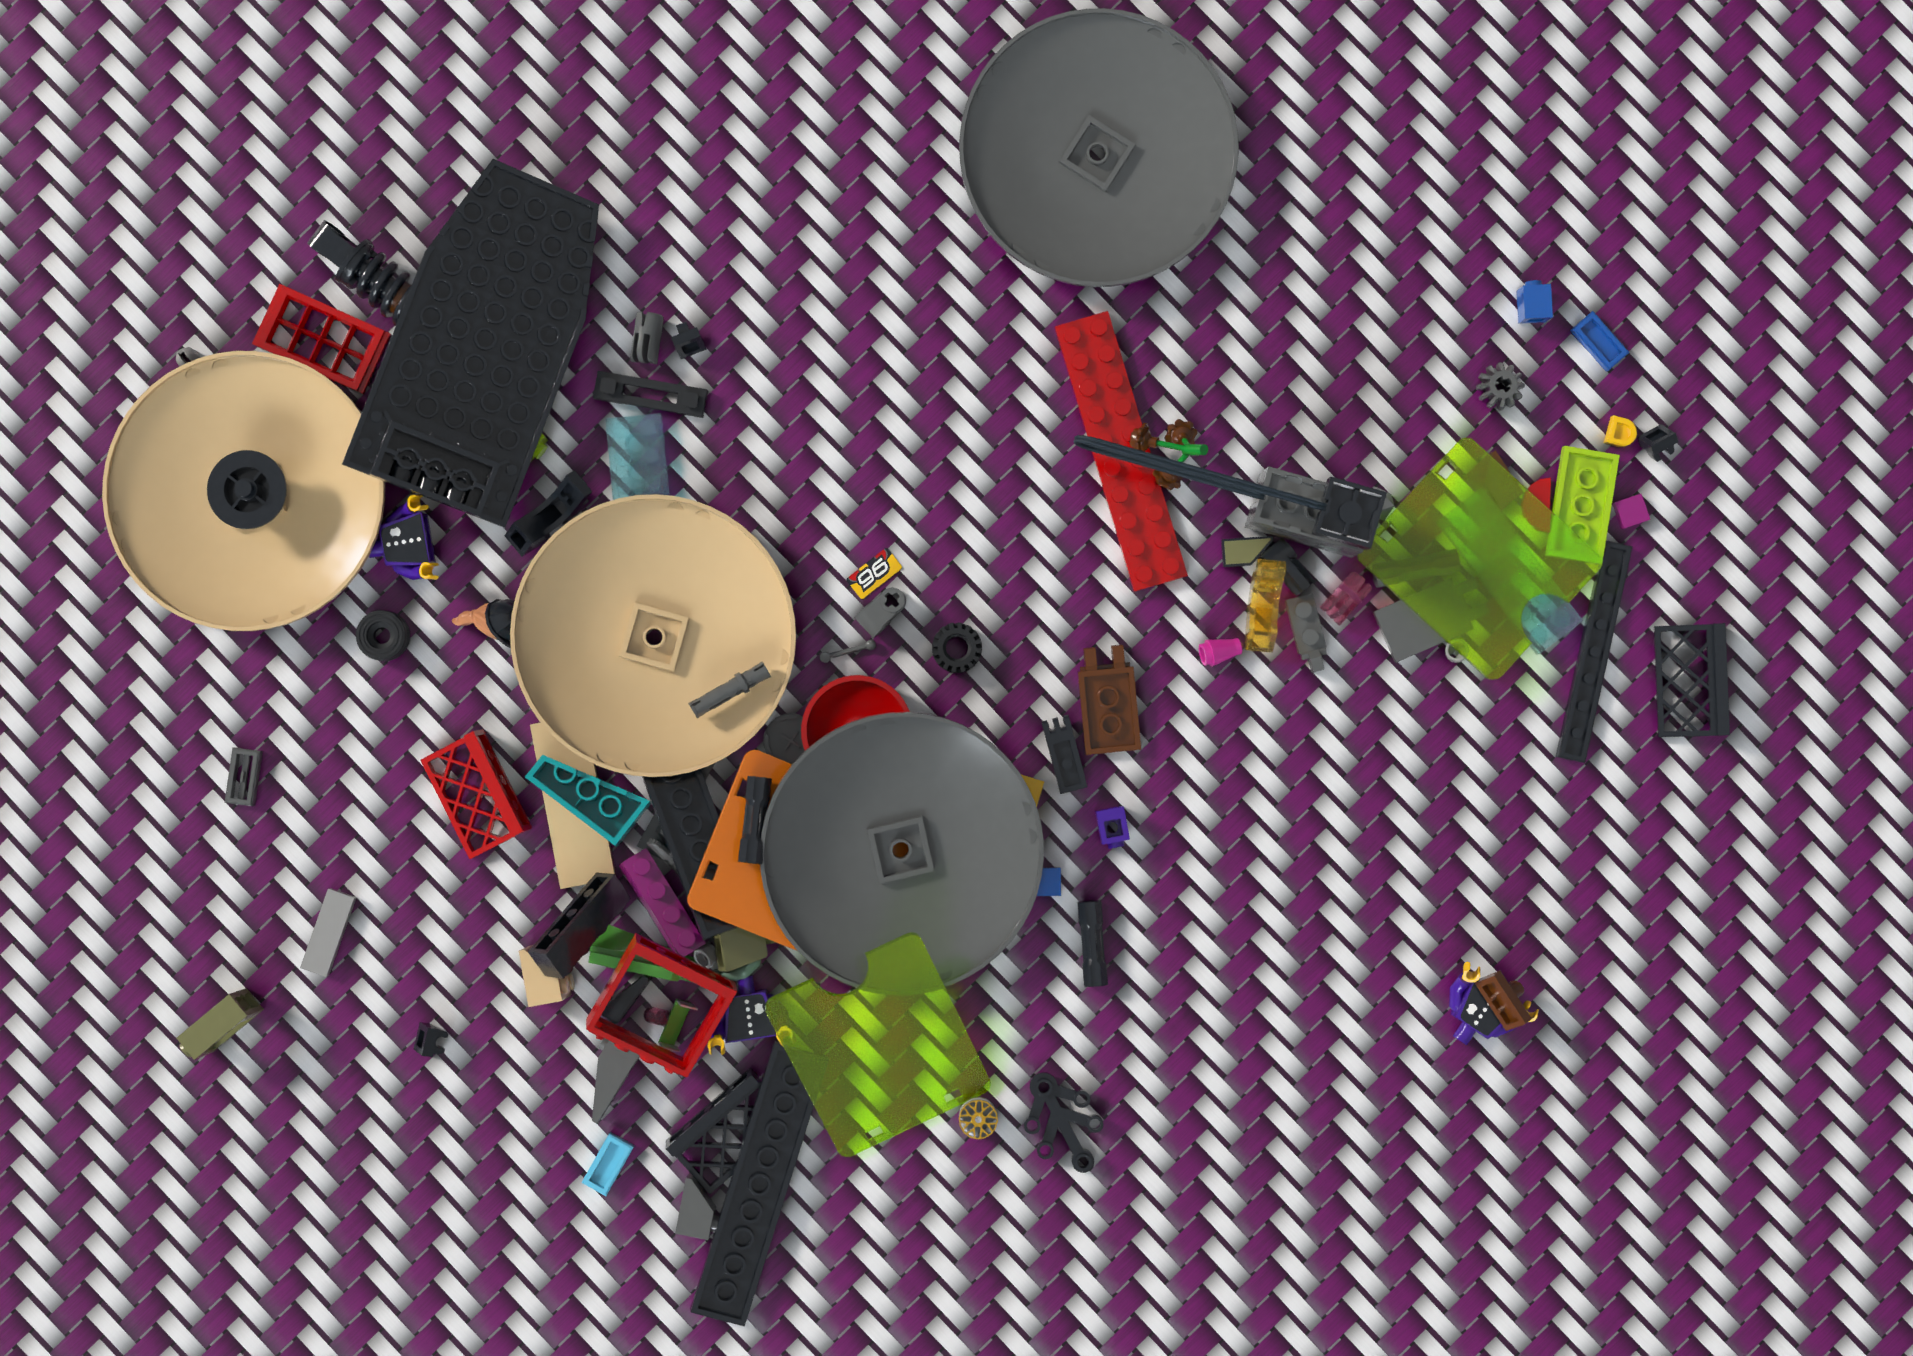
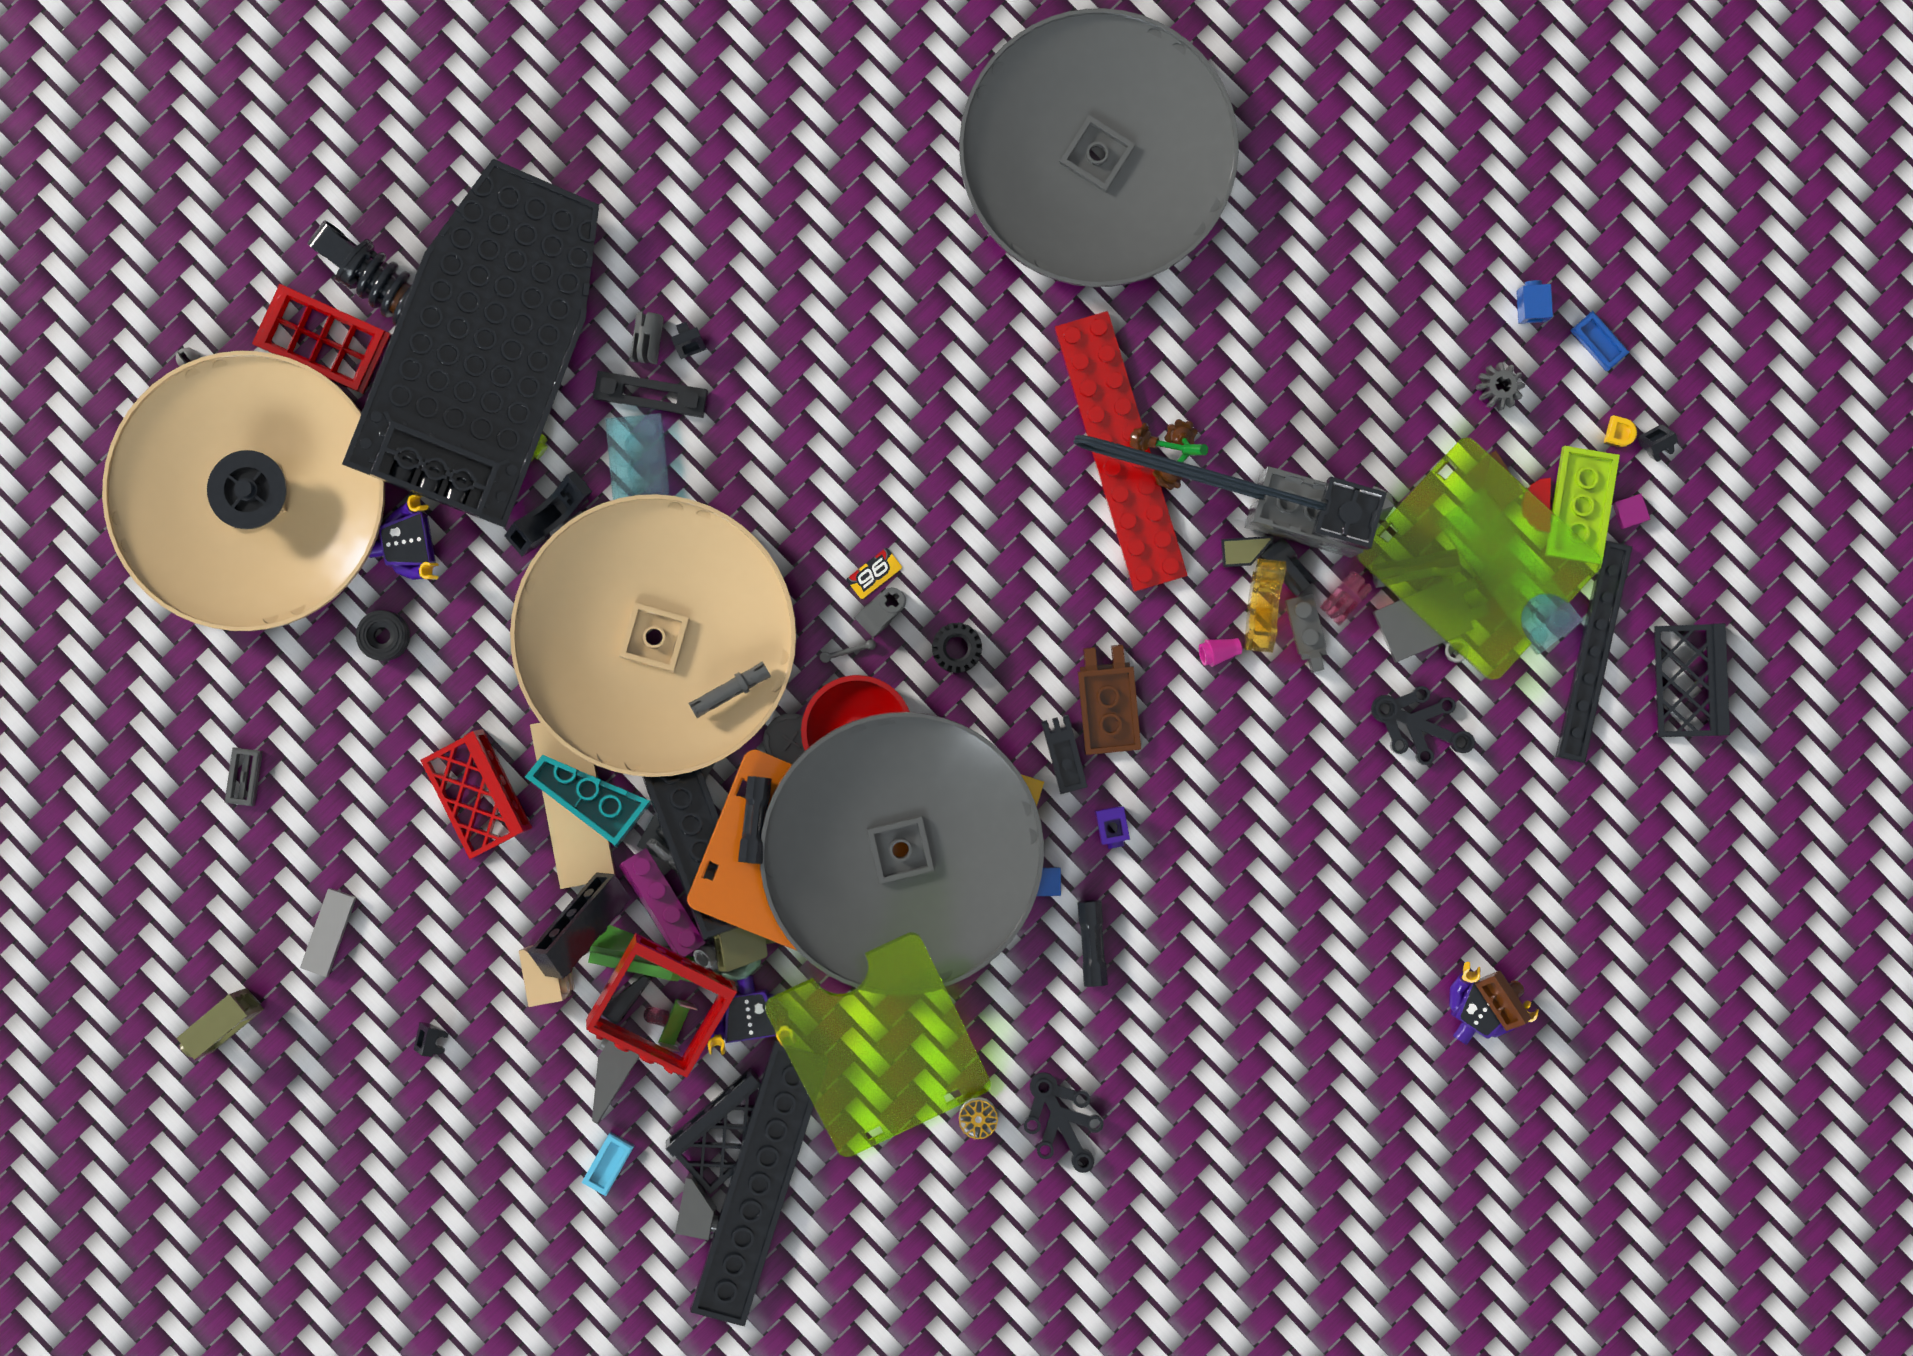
(491, 619): black piece -> none
(1417, 723): none -> black plant

